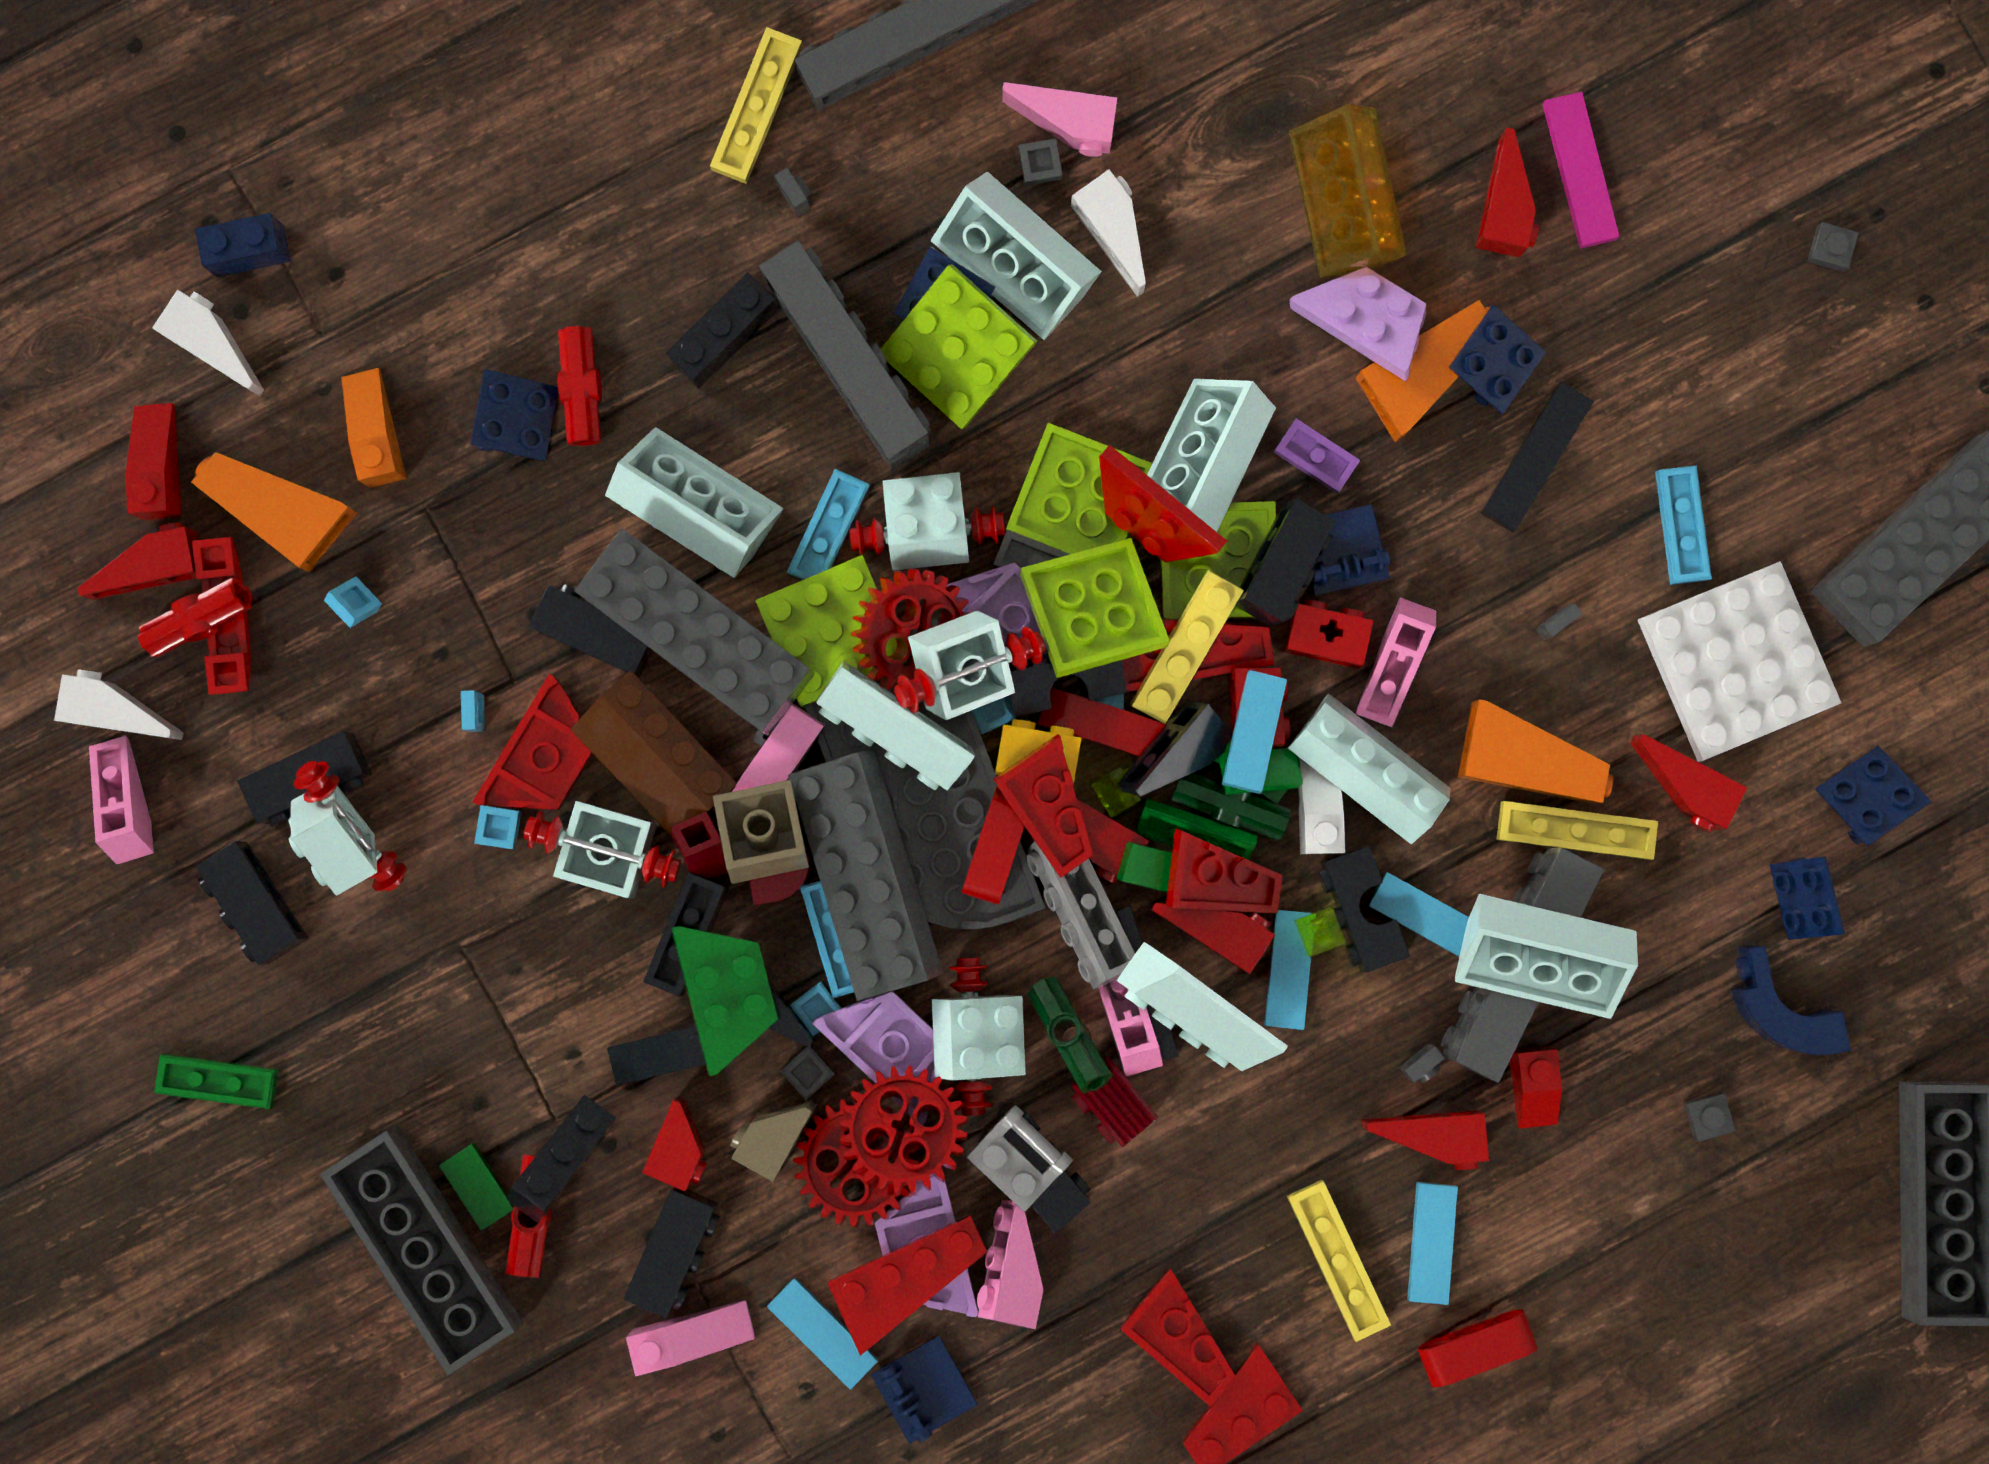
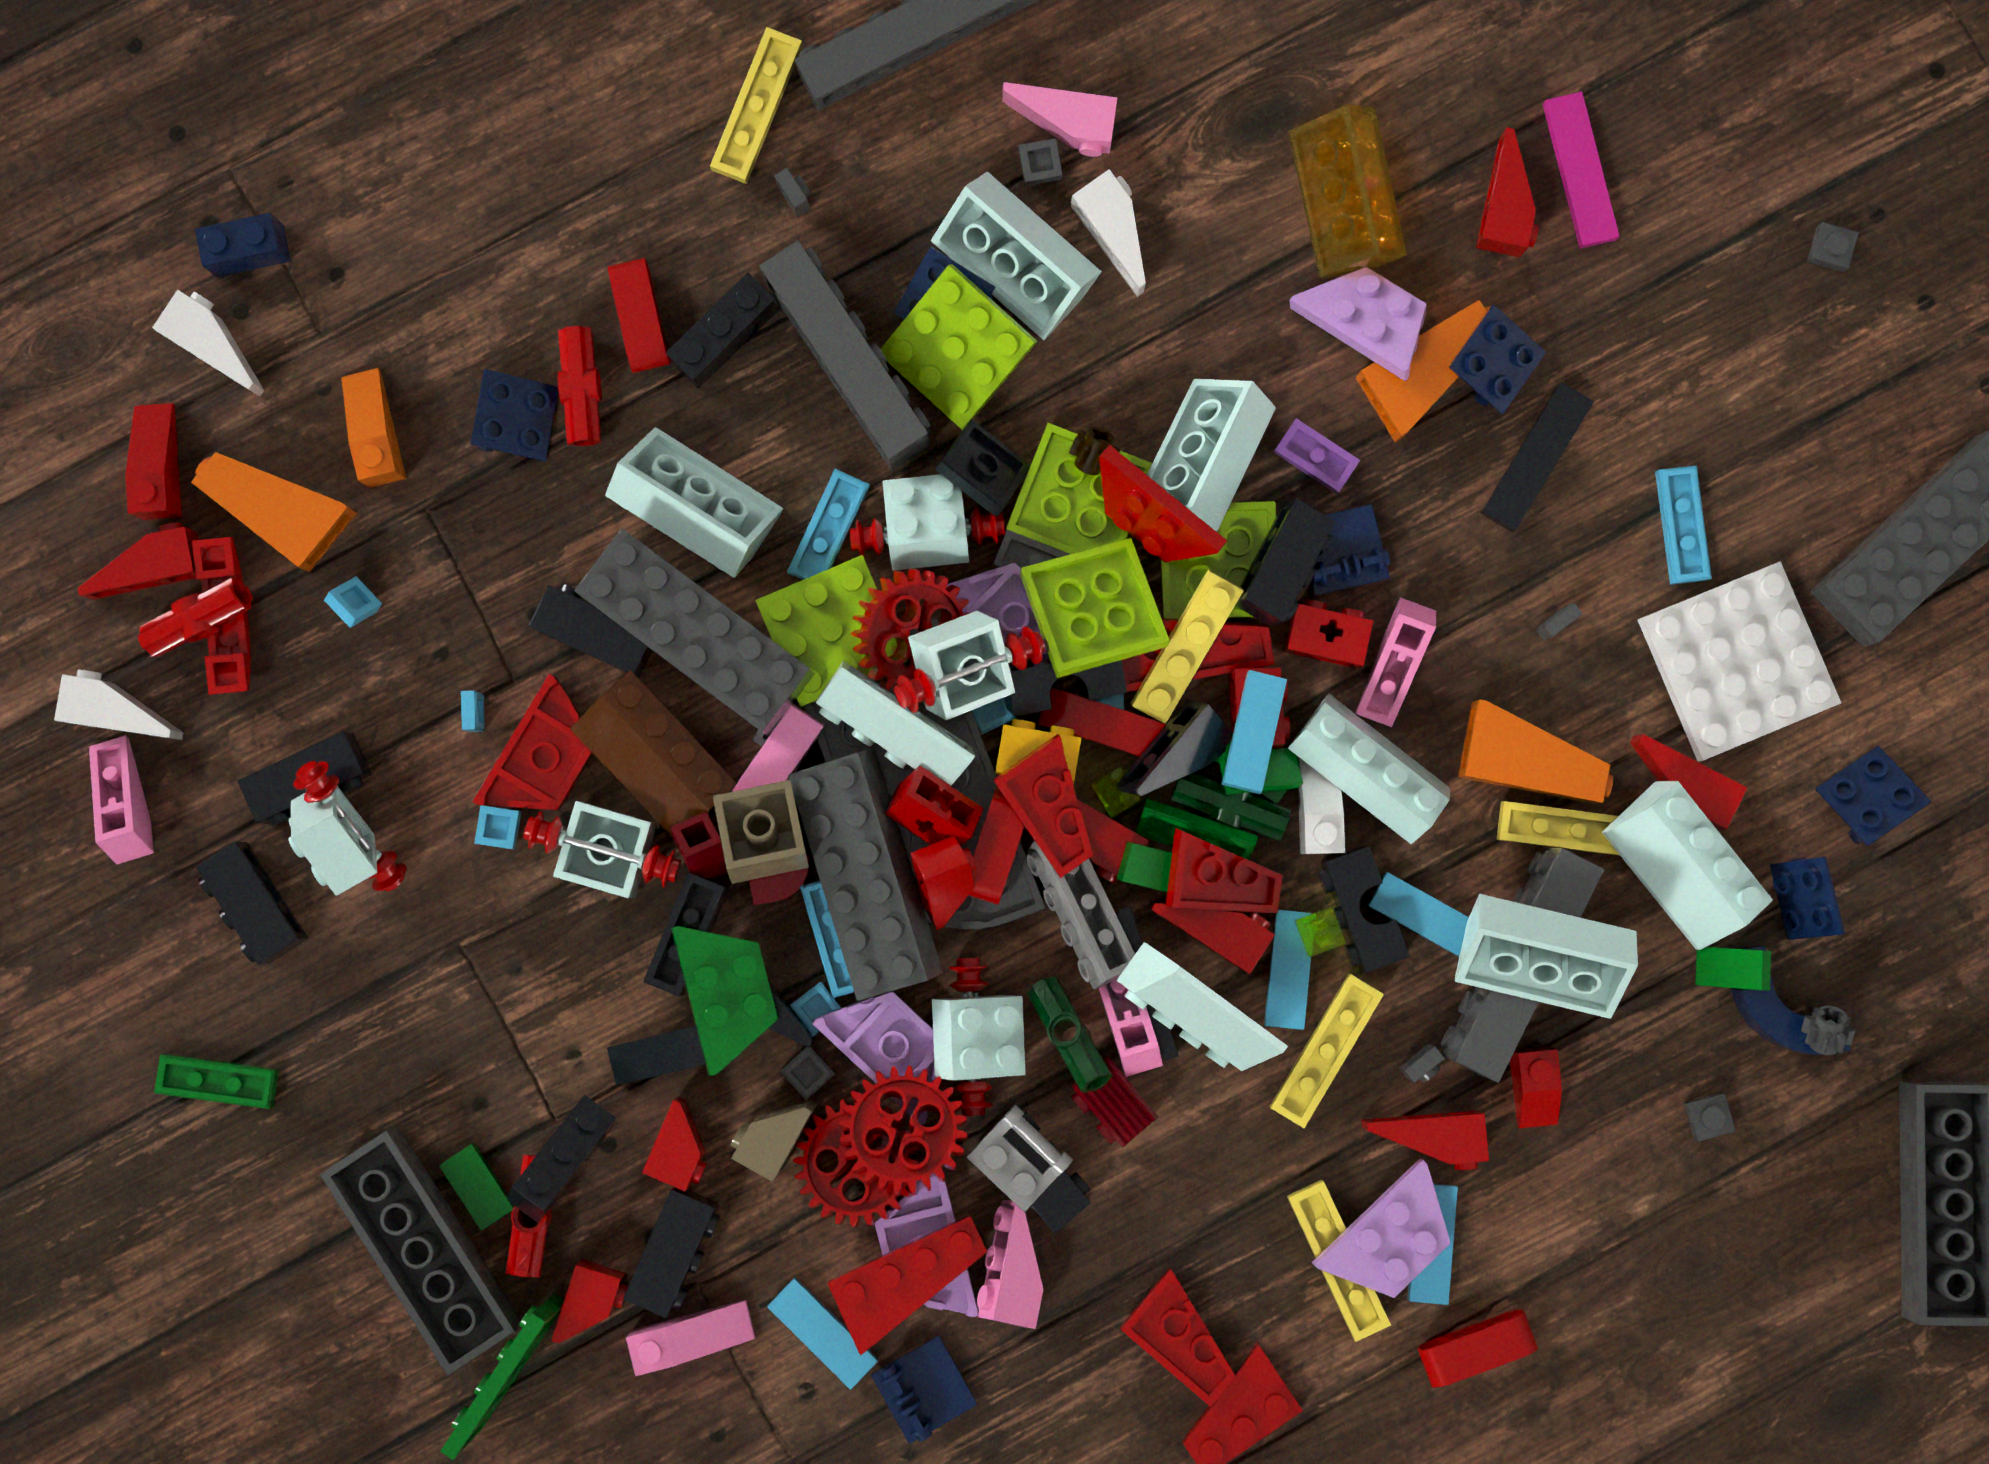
(495, 1385): none -> green plate
(589, 1298): none -> red slope
(638, 315): none -> red beam
(933, 808): none -> red brick
(943, 878): none -> red slope
(983, 468): none -> black plate
(1088, 448): none -> dark brown gear
(1326, 1050): none -> light yellow plate
(1392, 1237): none -> lavender wing
(1686, 864): none -> light aqua slope
(1733, 968): none -> green tile
(1828, 1030): none -> dark grey gear

